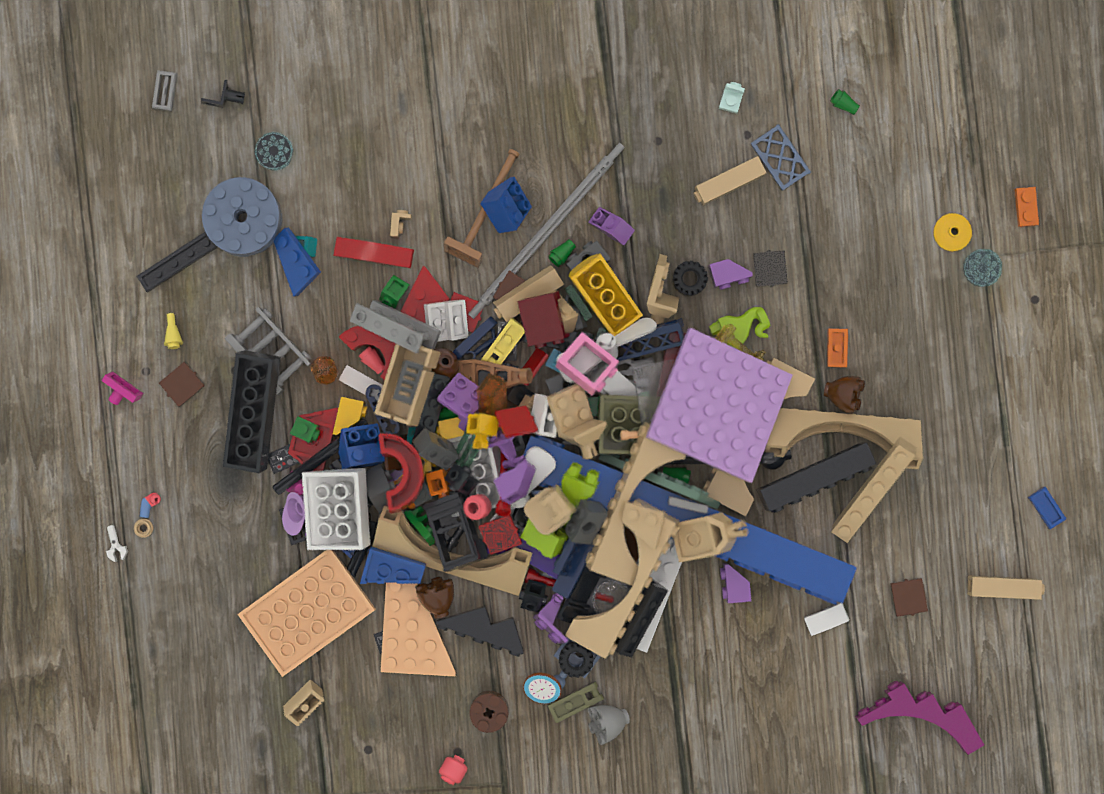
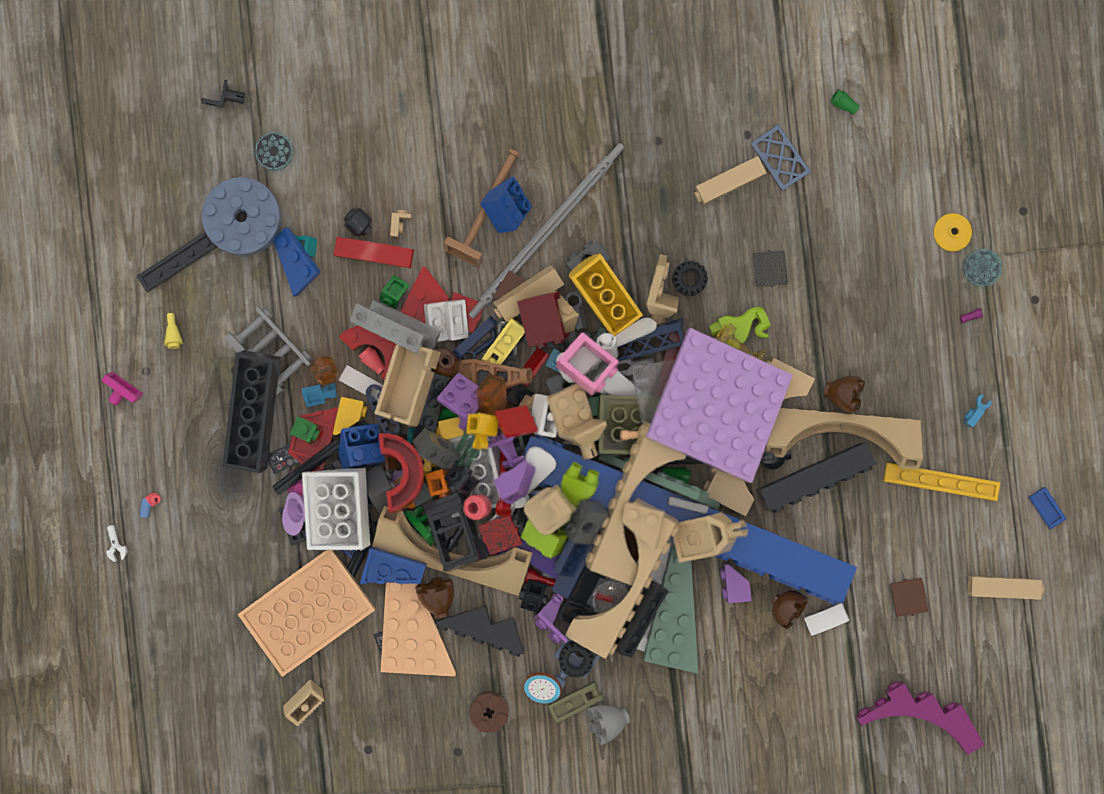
(137, 528): tan plate -> none
(169, 107): light grey tile -> none
(181, 384): reddish brown piece -> none
(316, 395): none -> dark azure plate
(357, 222): none -> black head
(412, 365): dark grey slope -> none
(453, 770): coral head -> none
(561, 253): green cone -> none
(578, 302): clear green tile -> none
(611, 225): medium lavender slope -> none
(673, 626): none -> sand green wing
(728, 272): medium lavender slope -> none
(731, 97): light aqua bracket -> none
(788, 607): none -> reddish brown cylinder
(837, 348): orange plate -> none
(873, 489): tan brick -> none
(942, 482): none -> yellow tile
(973, 415): none -> dark azure plate
(976, 314): none -> magenta piece
(1026, 207): orange plate -> none

